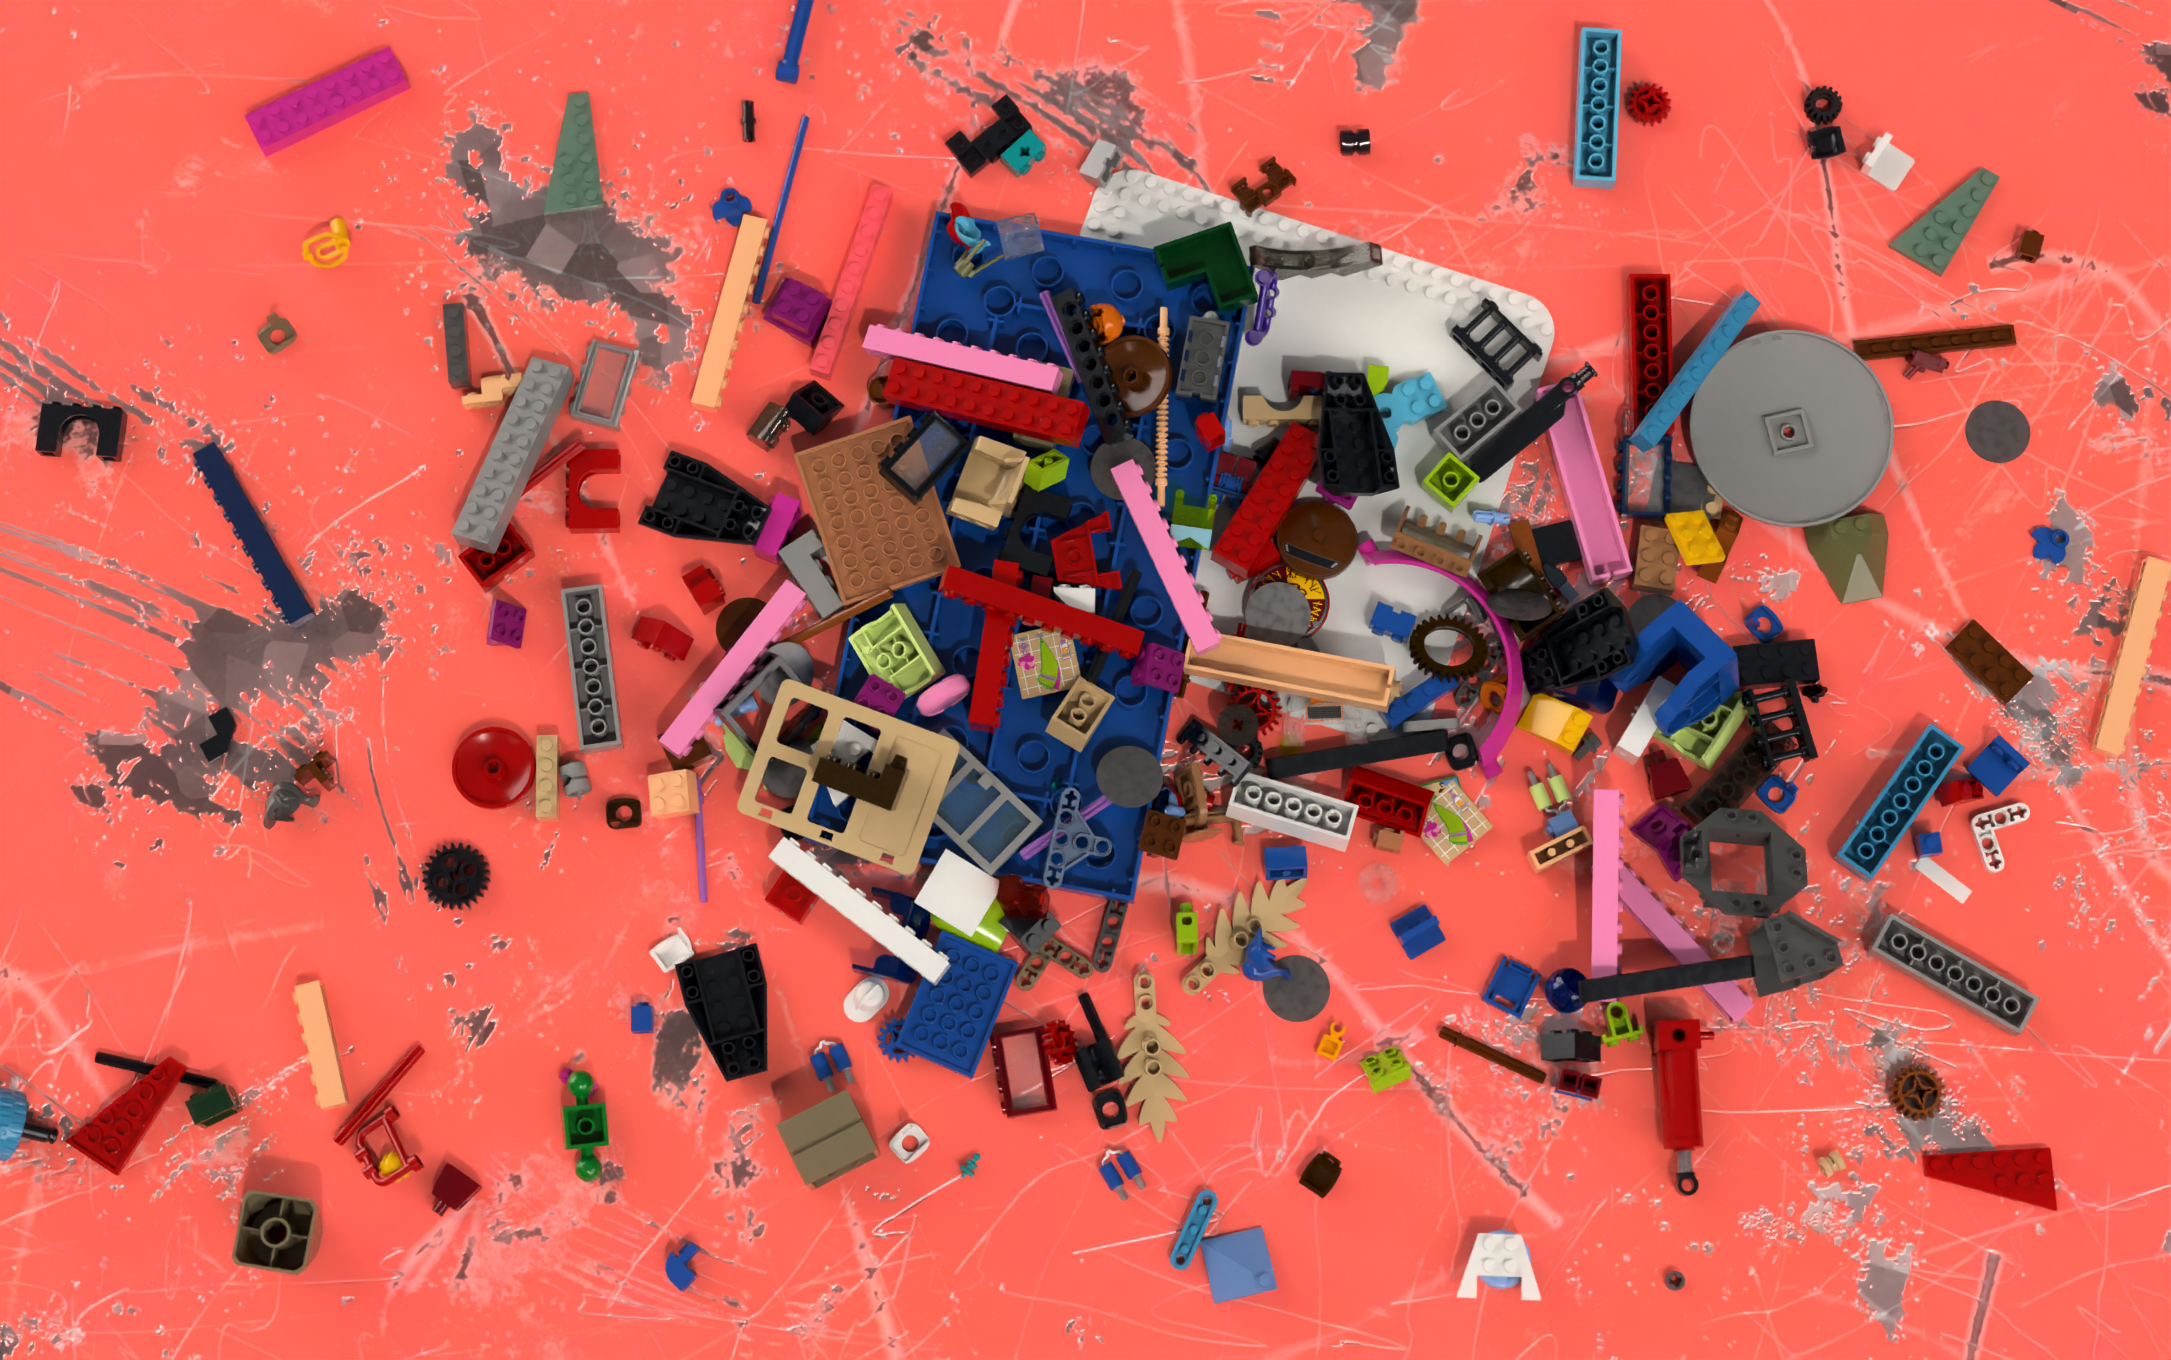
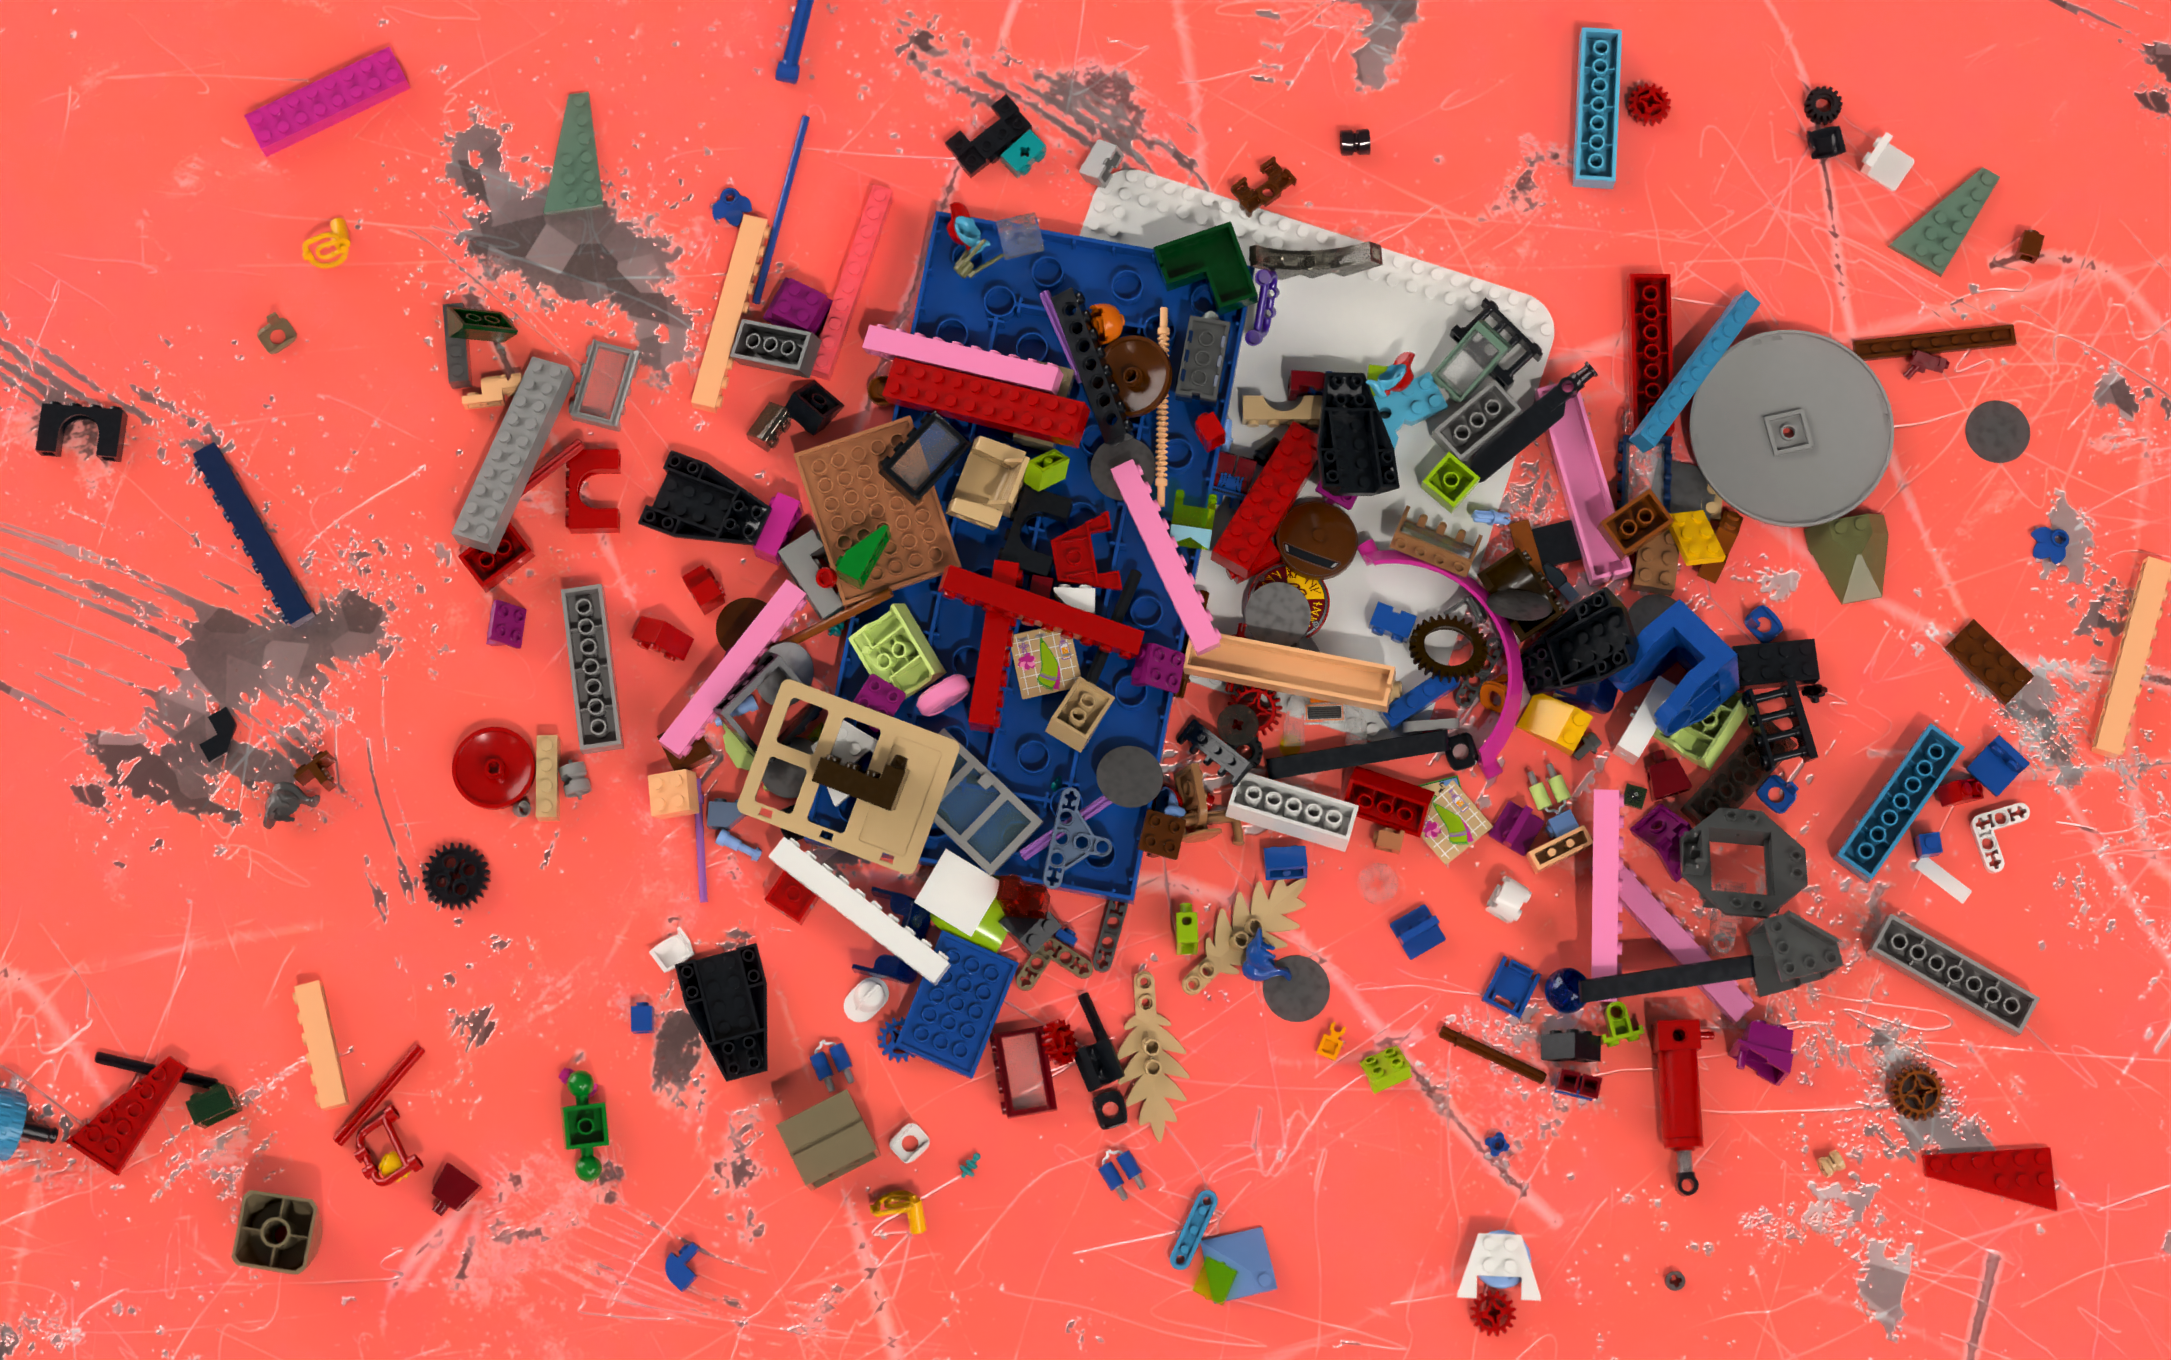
(479, 325): none -> slope
(524, 805): none -> light grey hinge
(617, 823): dark brown piece -> none
(723, 814): none -> sand blue slope
(725, 839): none -> light blue piece
(748, 121): pin -> none
(775, 348): none -> dark grey brick
(826, 577): none -> red tile
(836, 630): none -> teal hair
(861, 558): none -> green slope
(912, 1206): none -> yellow piece
(1067, 937): none -> blue plate
(1215, 1281): none -> clear neon green piece
(1321, 1174): dark brown piece -> none
(1396, 377): none -> hair
(1471, 361): none -> window
(1491, 1302): none -> red gear
(1495, 1150): none -> blue plate
(1508, 899): none -> white brick
(1516, 828): none -> magenta bracket
(1634, 796): none -> tile
(1635, 524): none -> dark orange brick
(1765, 1050): none -> magenta piece

